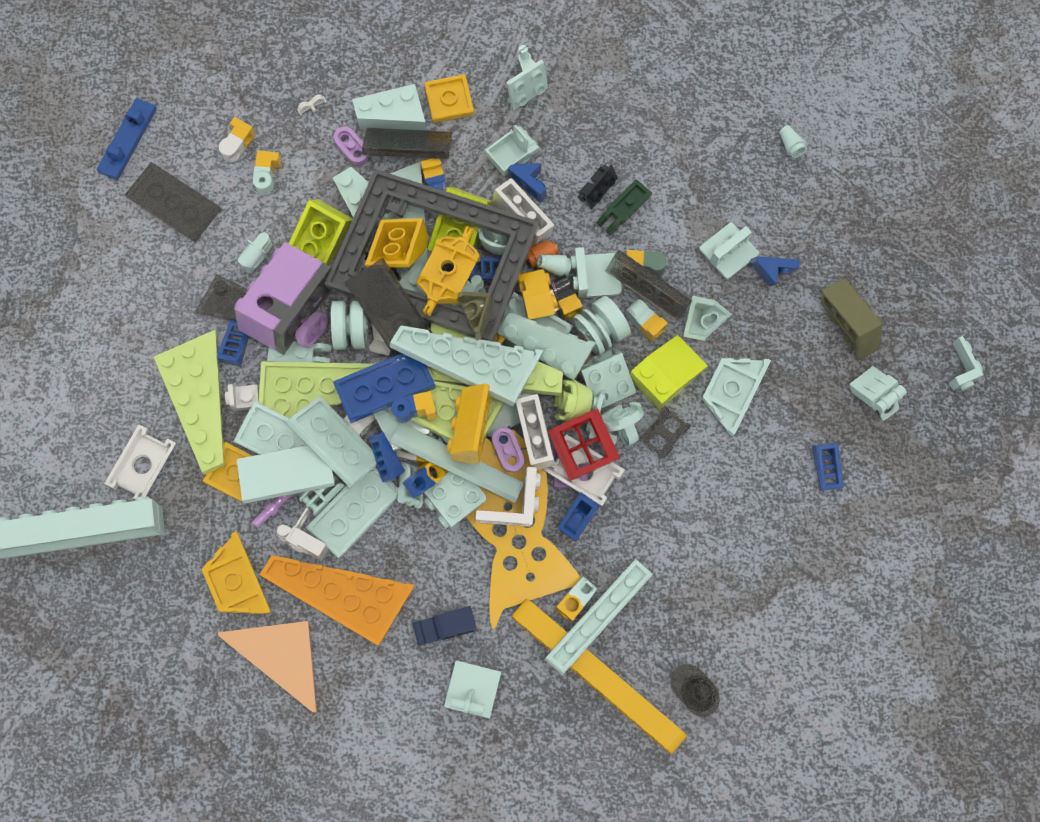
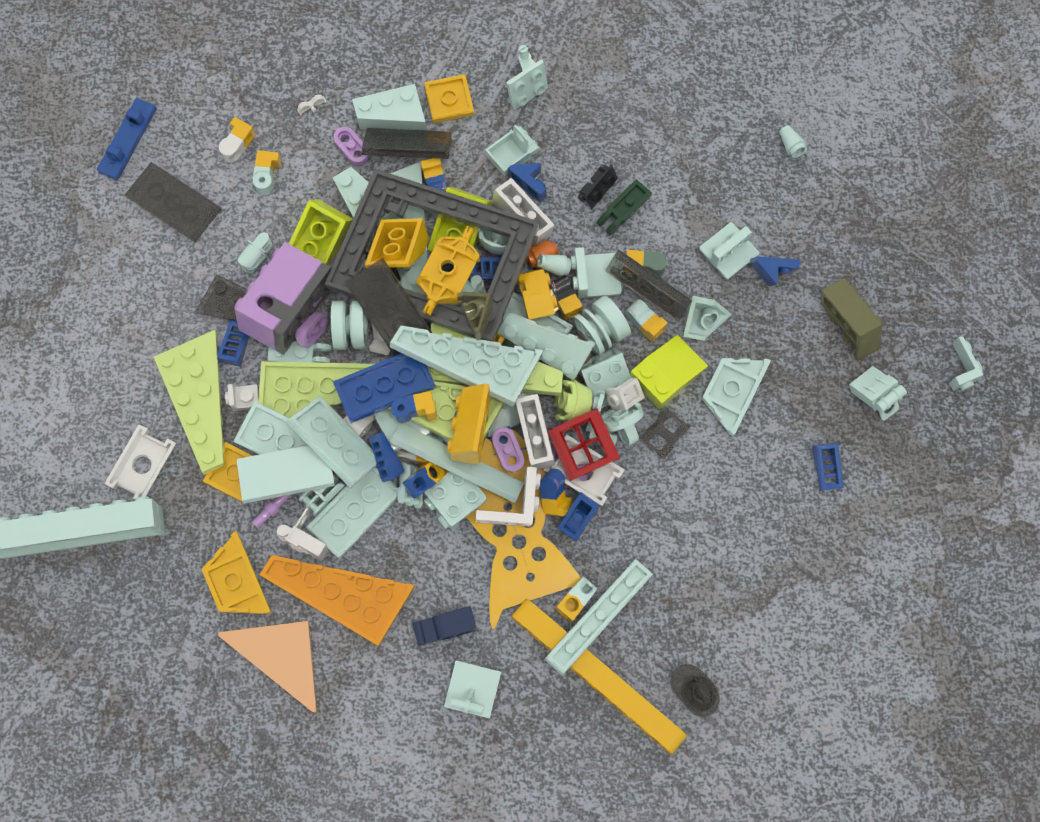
(553, 494): none -> leg
(625, 395): none -> white bracket

